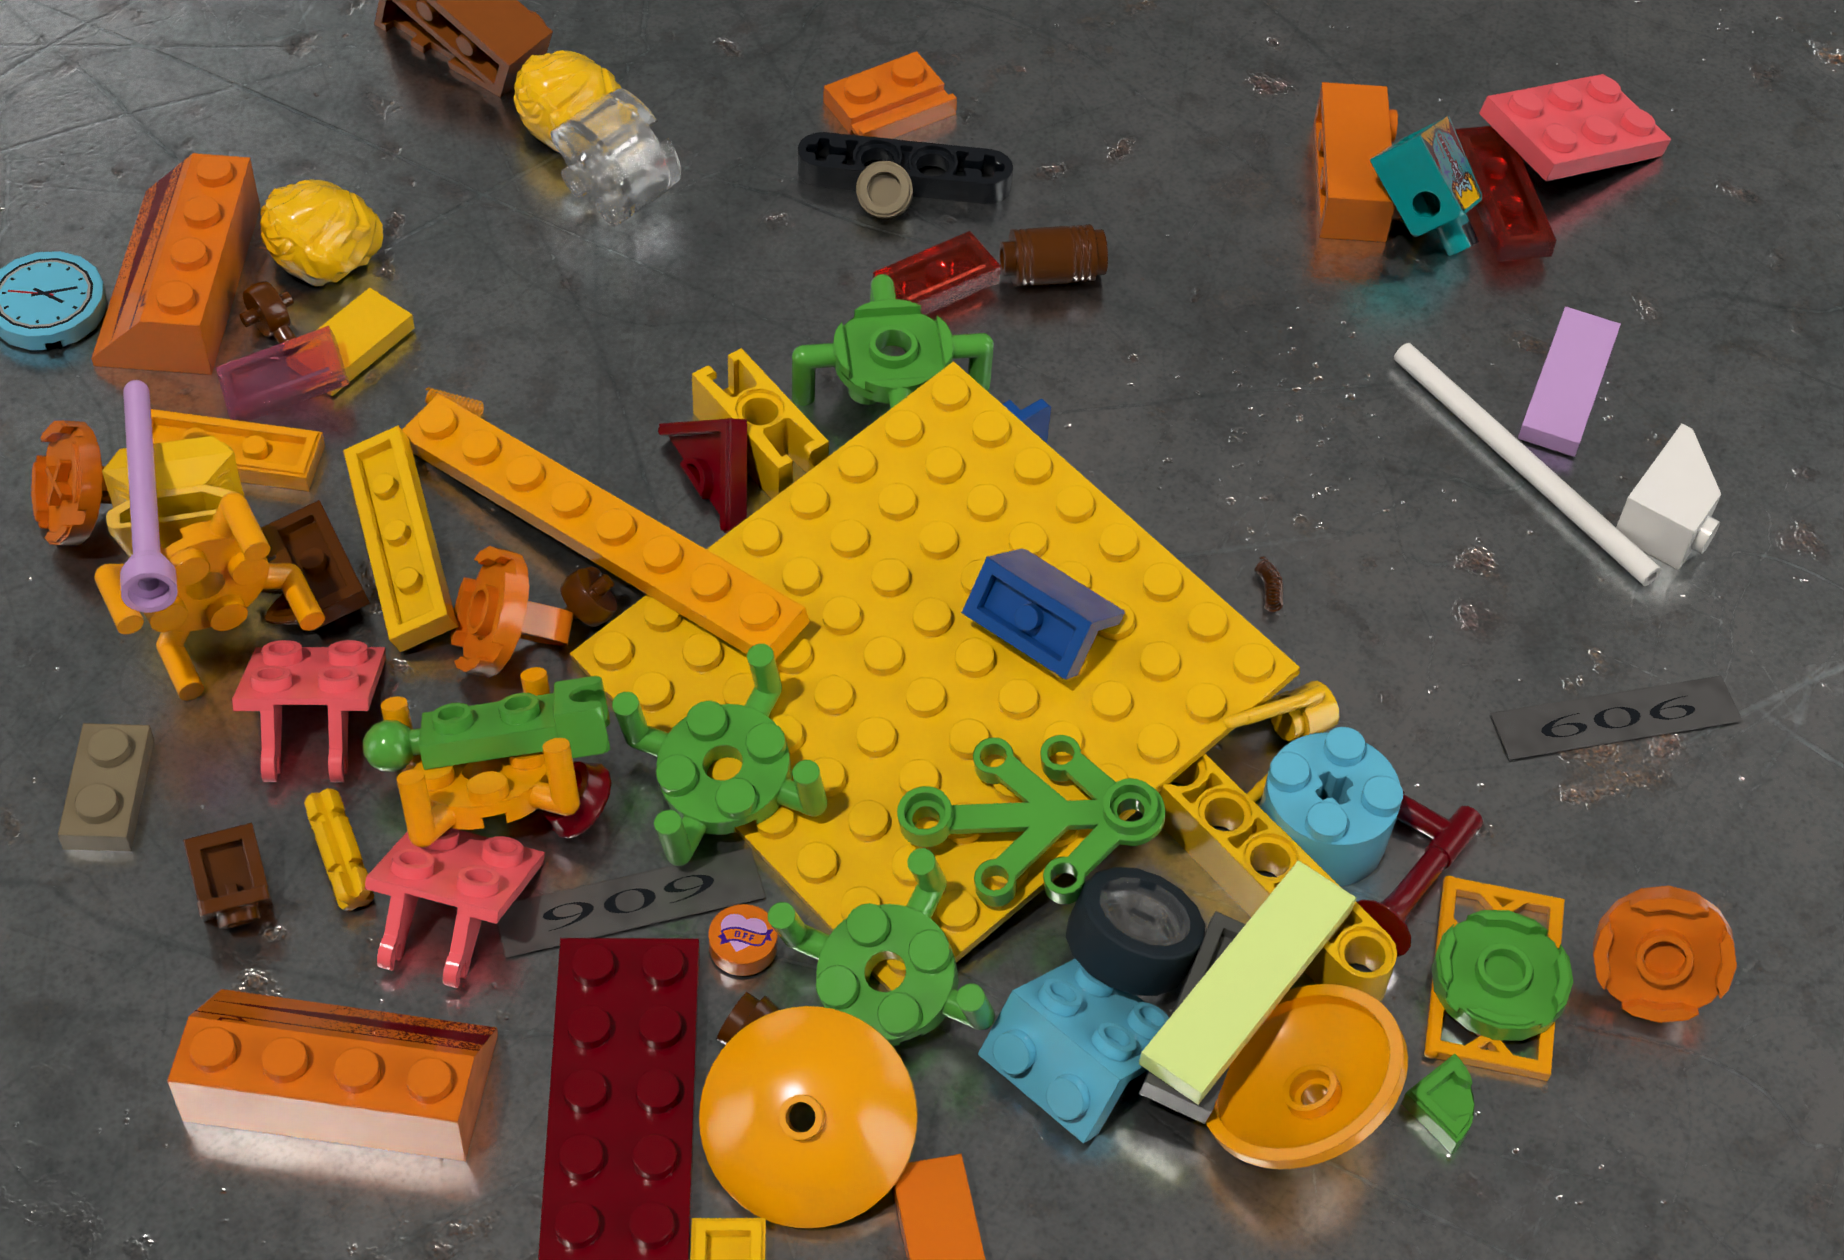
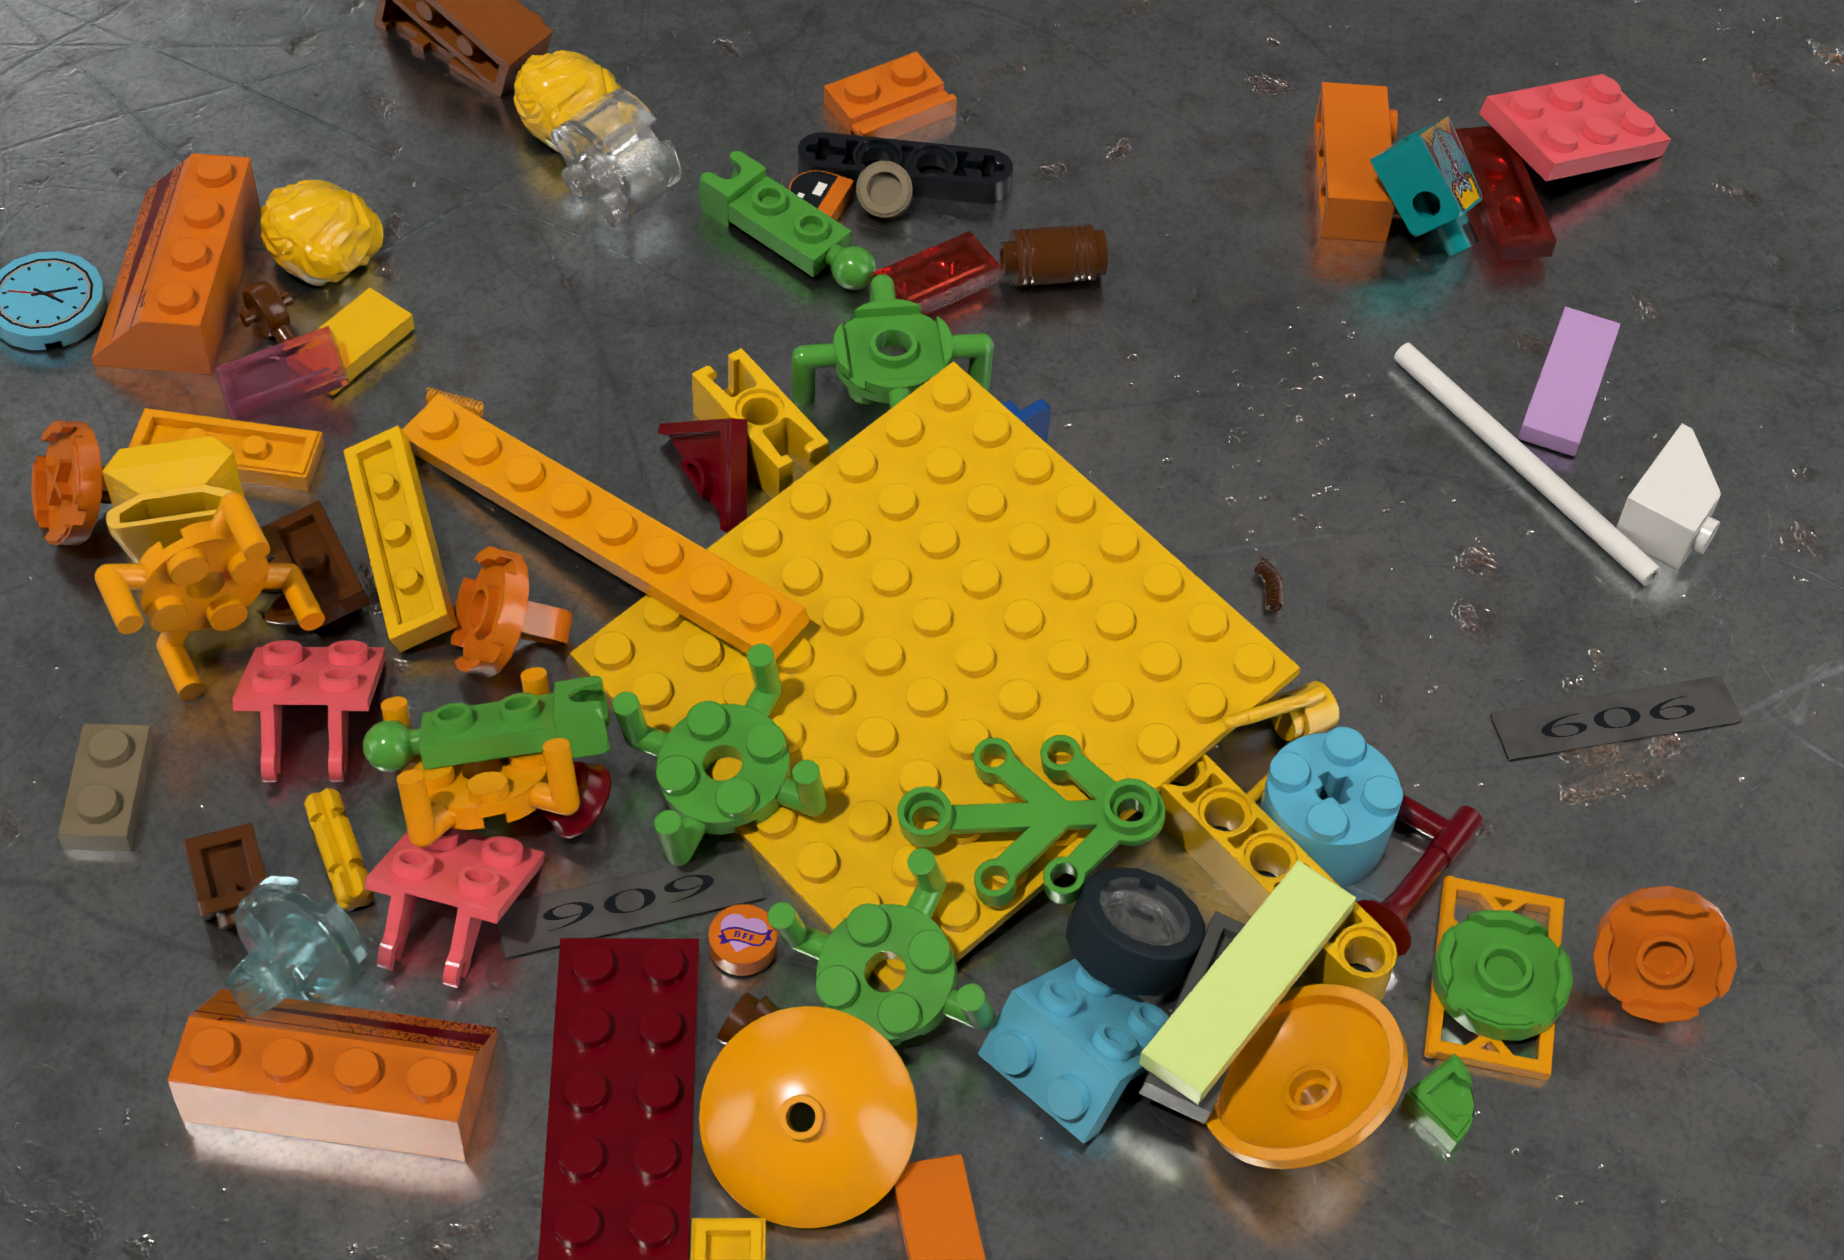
(147, 577): lavender piece -> none
(293, 948): none -> clear light blue tile
(589, 596): reddish brown piece -> none
(784, 222): none -> bright green plate
(824, 191): none -> tile
(1039, 610): blue panel -> none

